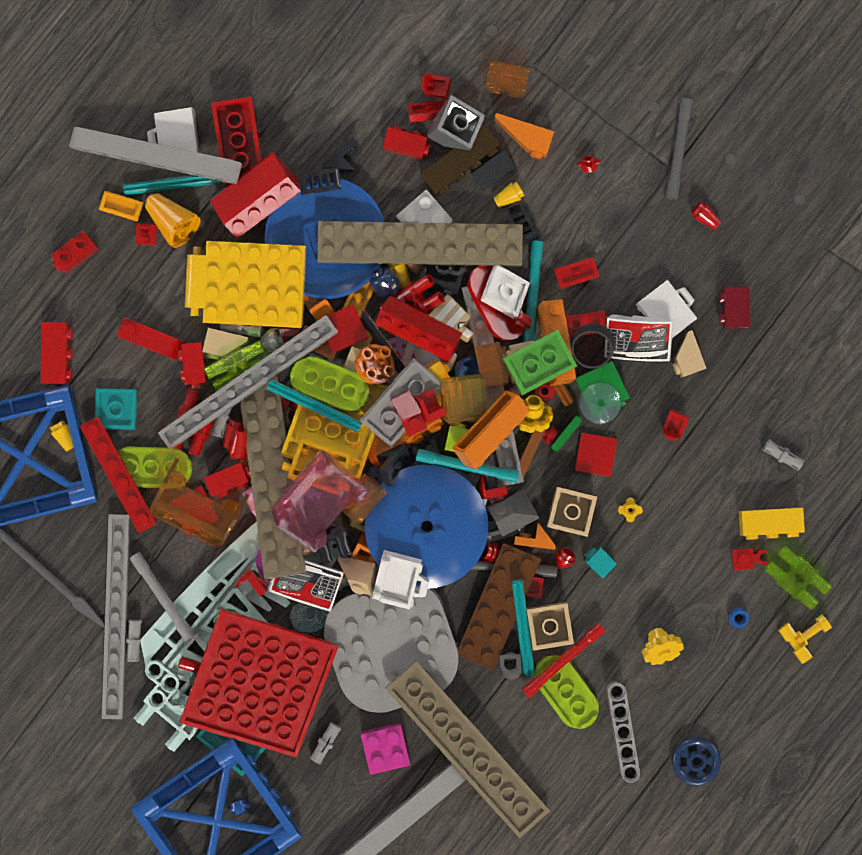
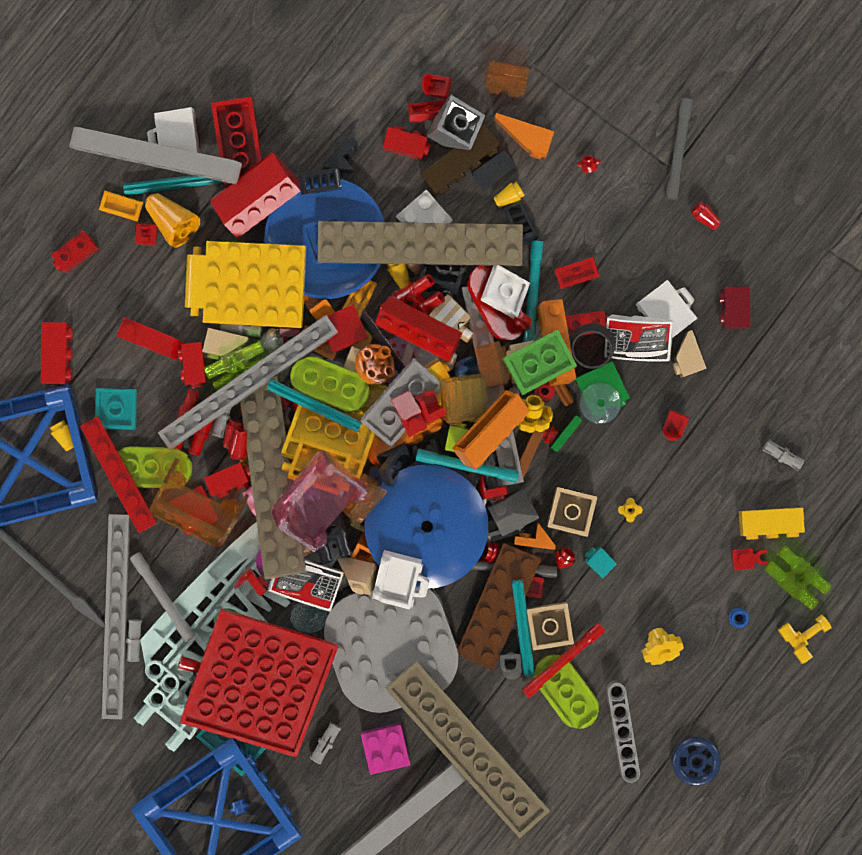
(384, 282): dark blue head -> none
(595, 454): red piece -> none

